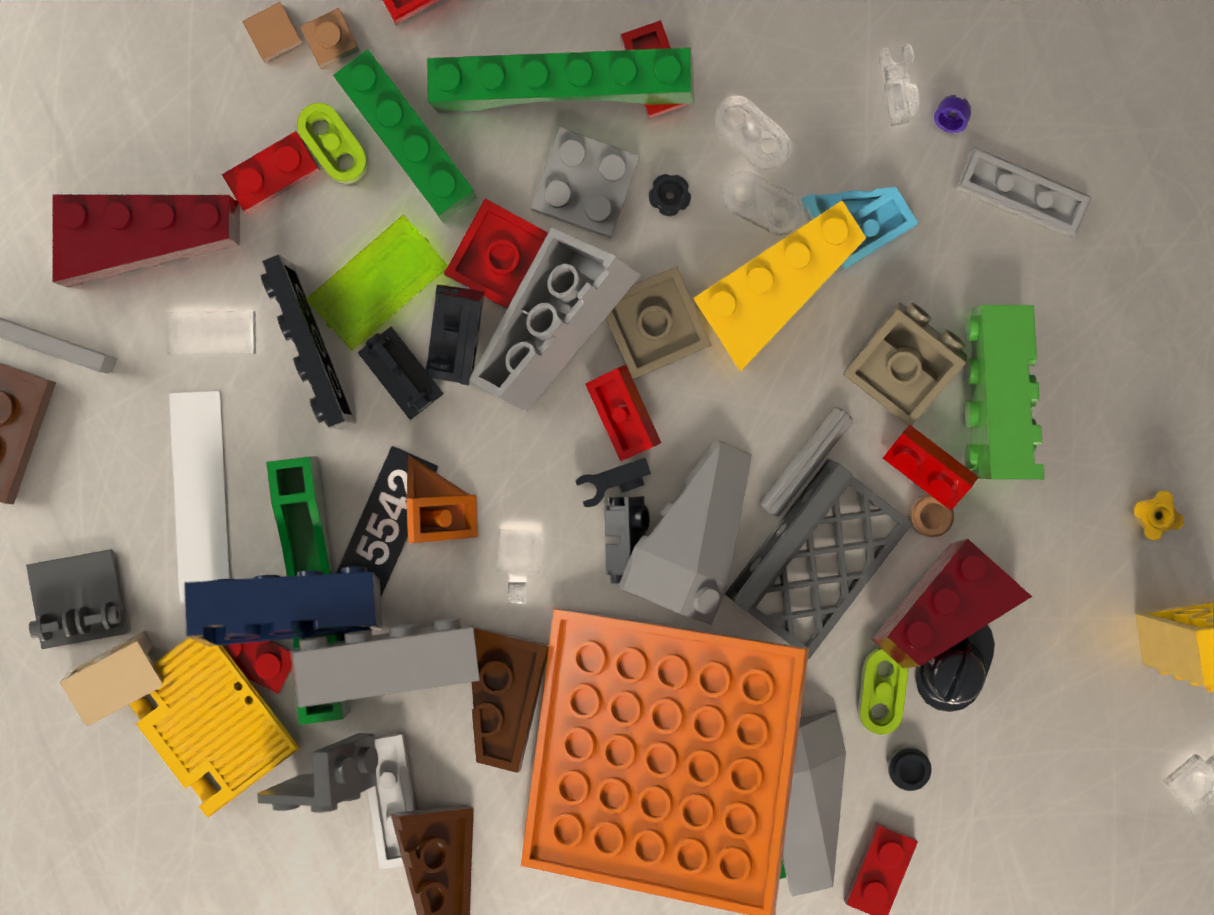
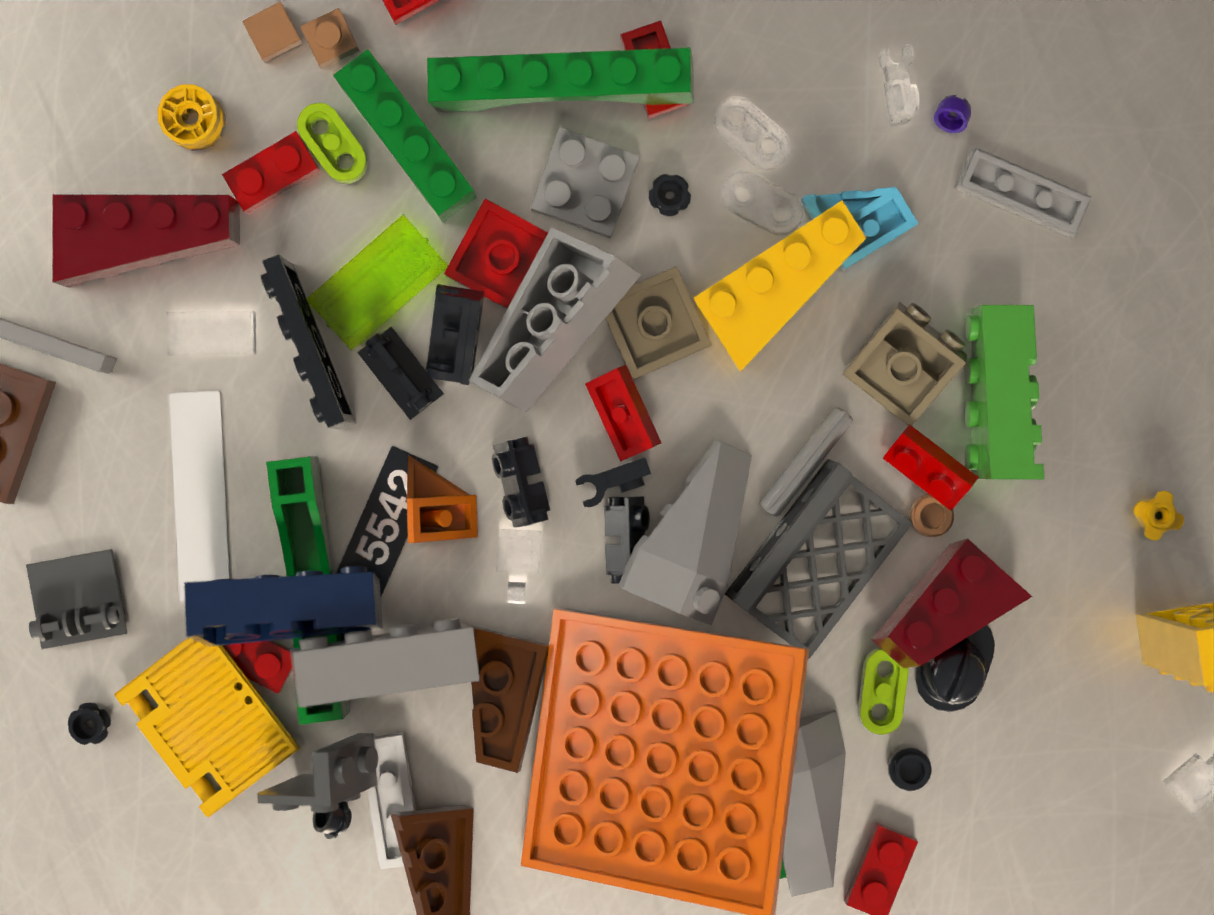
(78, 728): none -> black plate
(112, 679): tan panel -> none
(176, 108): none -> yellow wheel
(334, 821): none -> black plate
(512, 464): none -> black hinge

